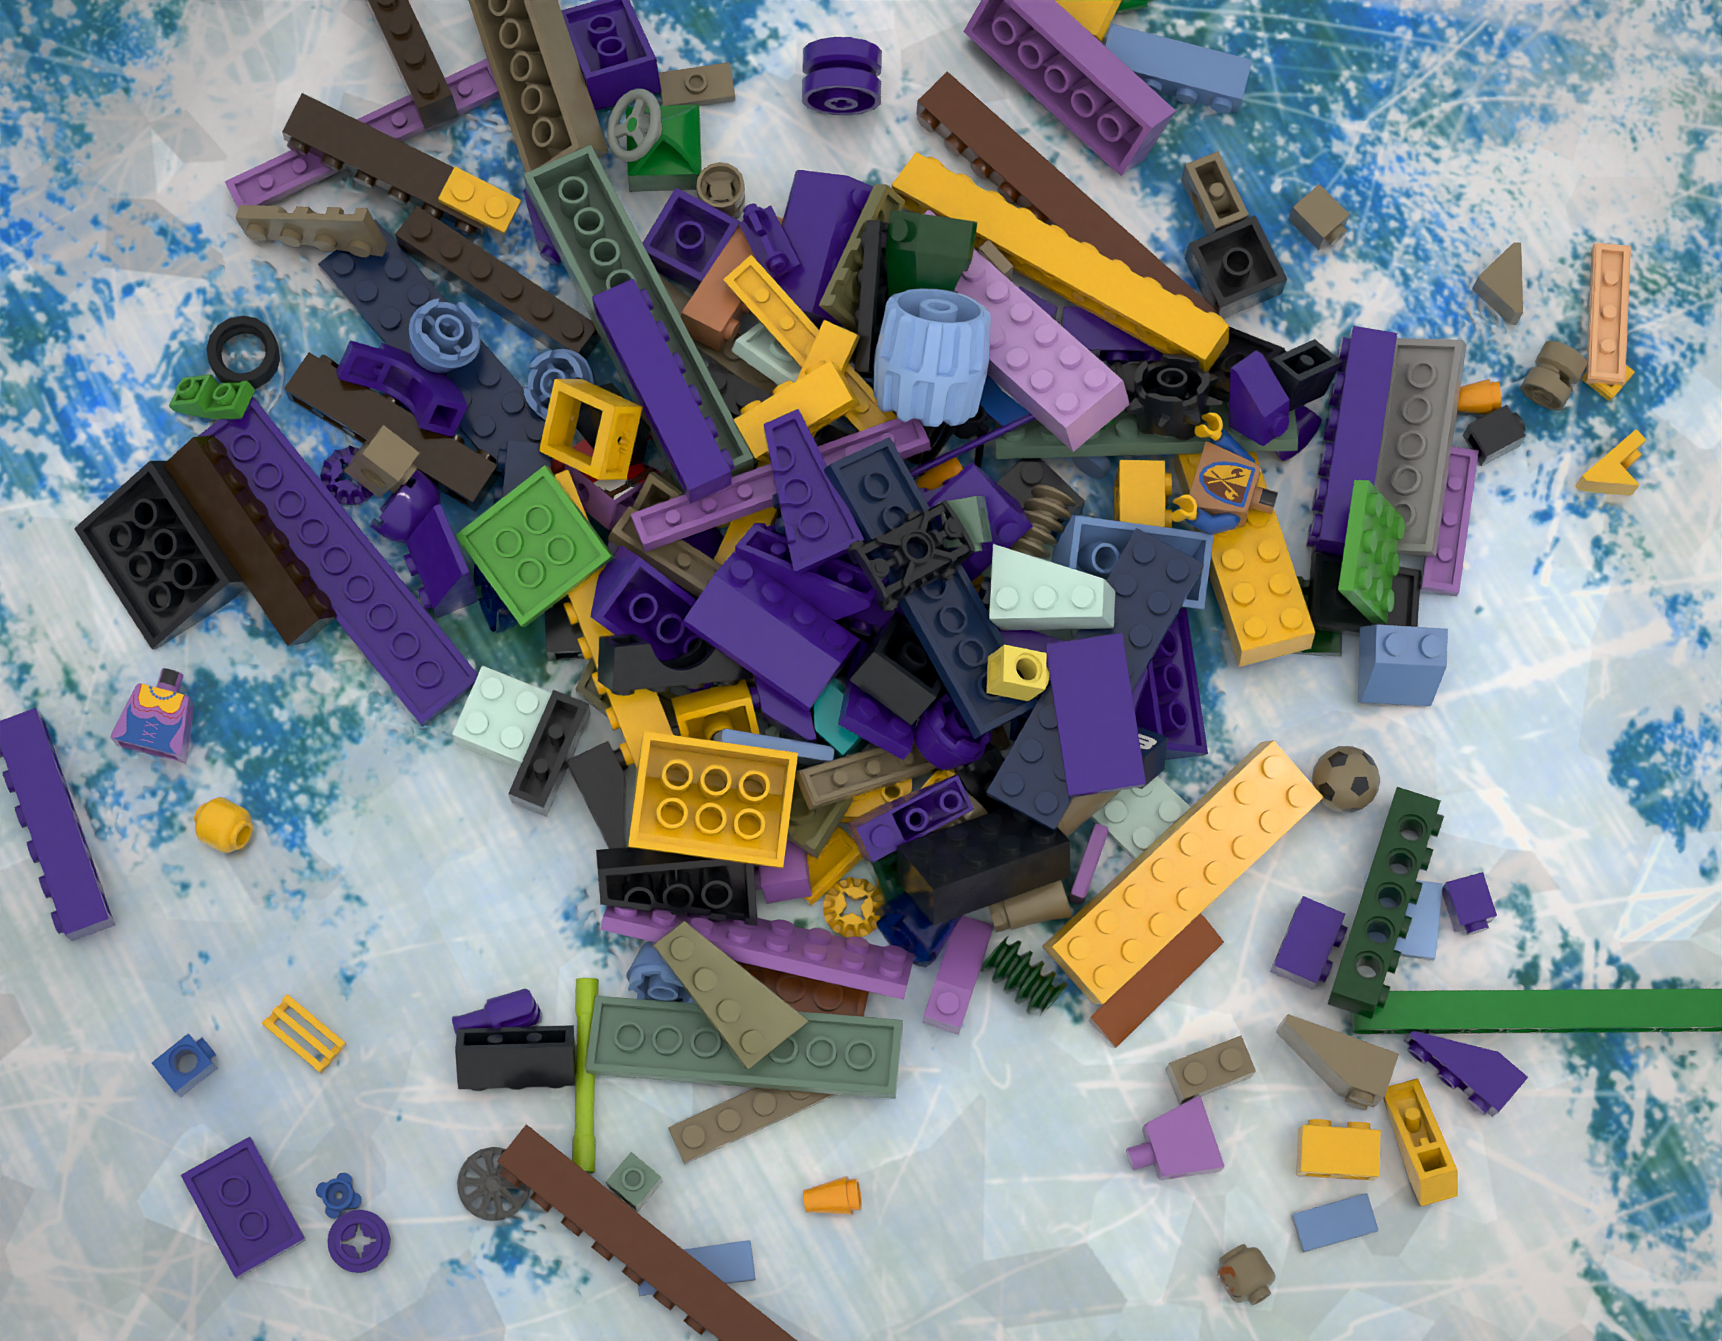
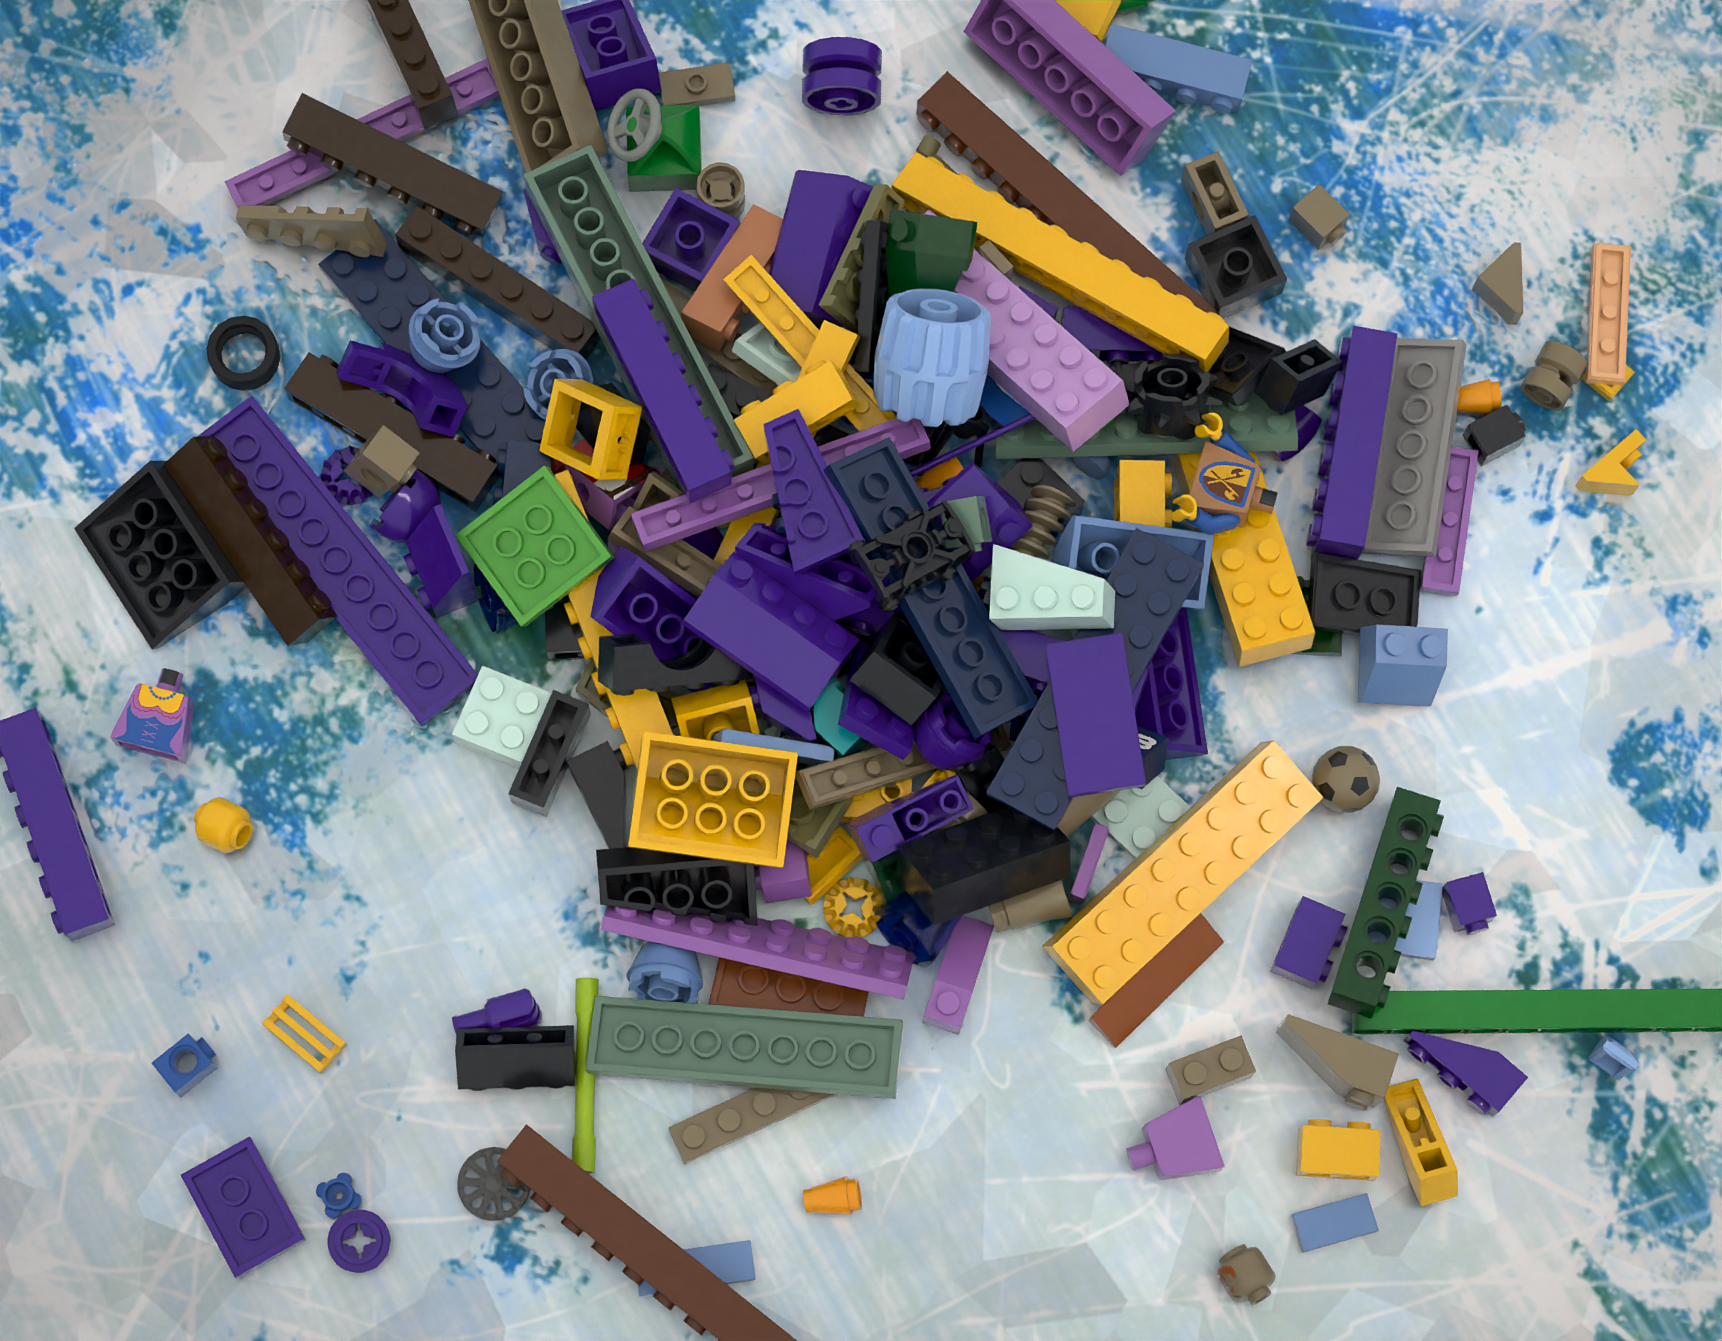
(208, 399): bright green slope -> none
(479, 200): yellow plate -> none
(634, 1181): sand green brick -> none
(733, 1000): olive wing -> none
(768, 240): dark purple hinge -> none
(929, 147): none -> olive hand
(1003, 676): light yellow brick -> none
(1023, 977): dark green piece -> none
(1257, 400): dark purple slope -> none
(1371, 552): bright green plate -> none
(1613, 1058): none -> light blue slope

